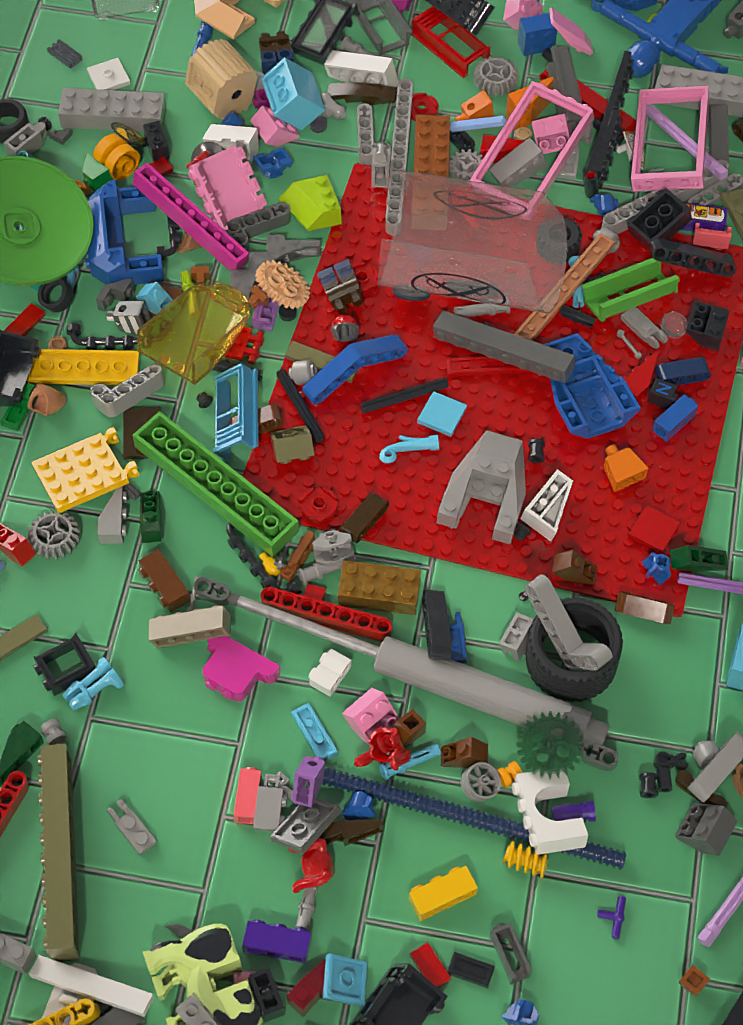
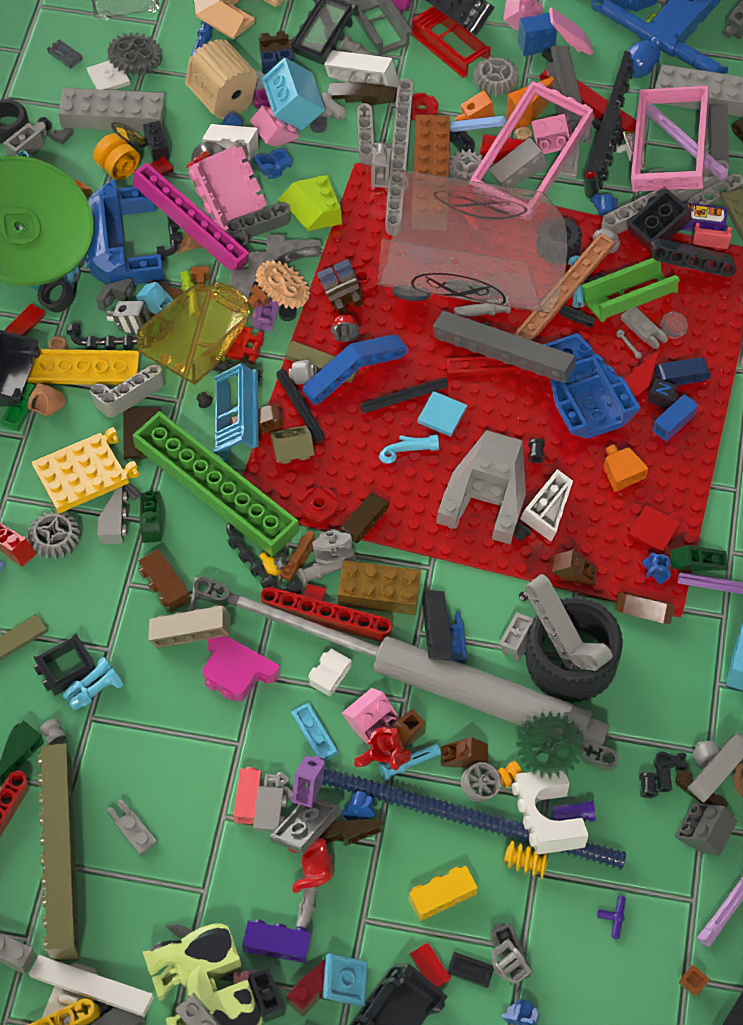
(95, 173): green slope -> none
(134, 53): none -> dark grey gear
(517, 959): none -> light grey piece
(707, 325): black slope -> none

